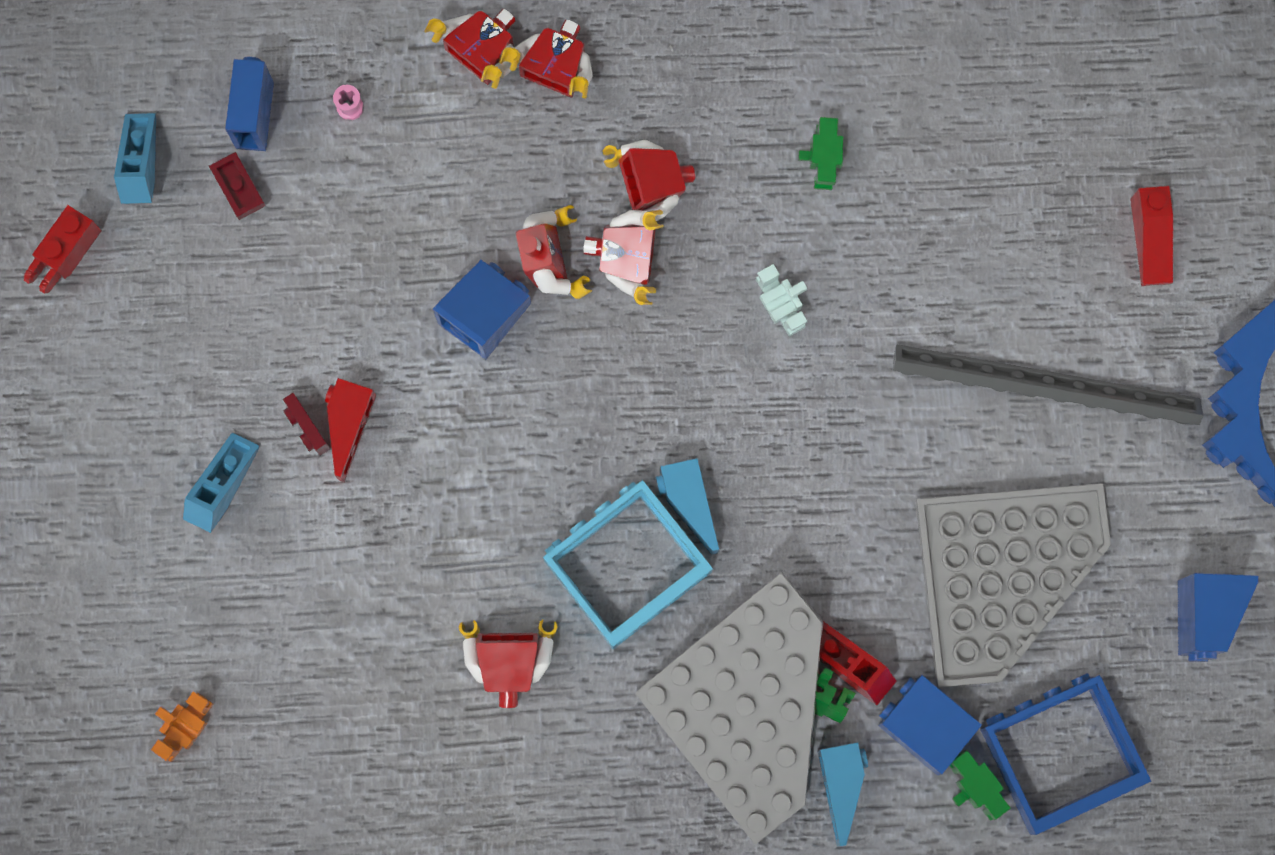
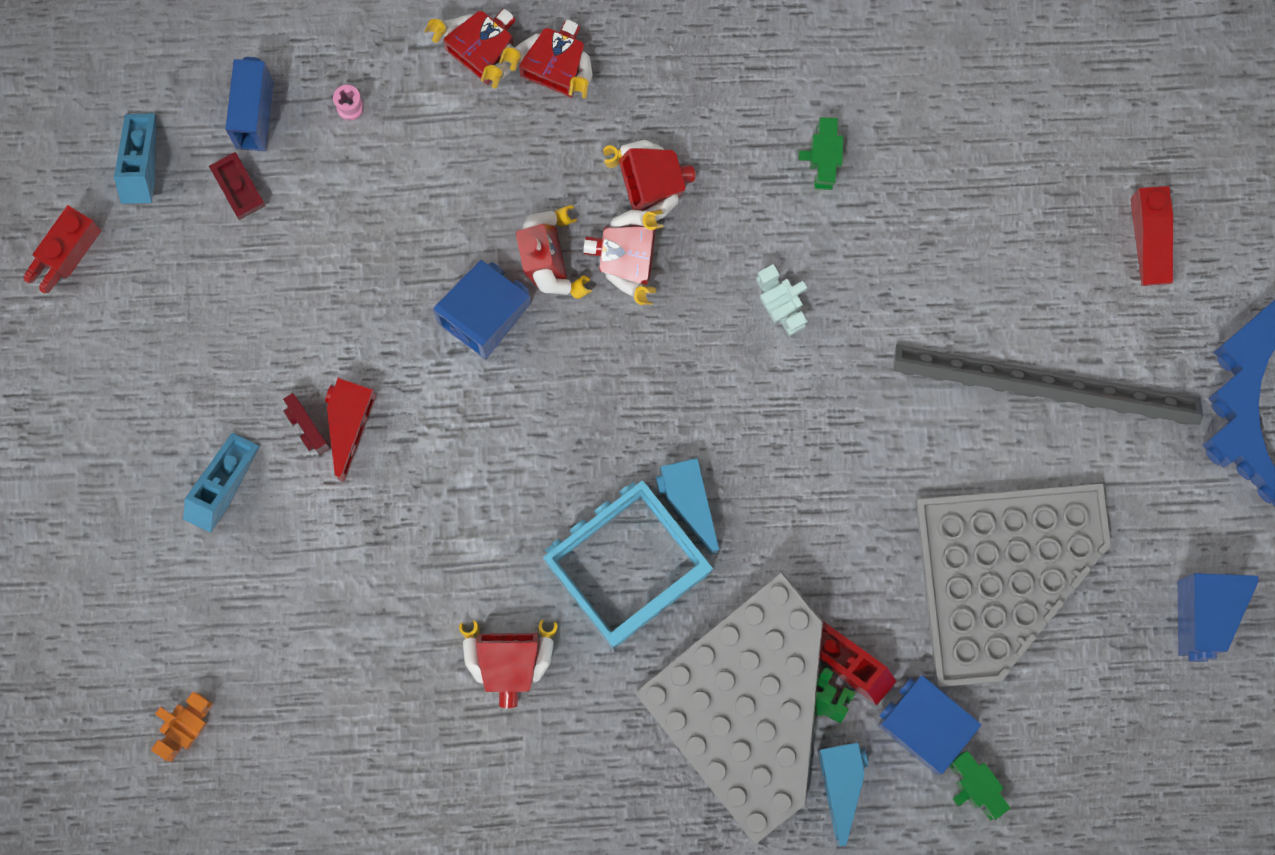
(1137, 772): blue window -> none

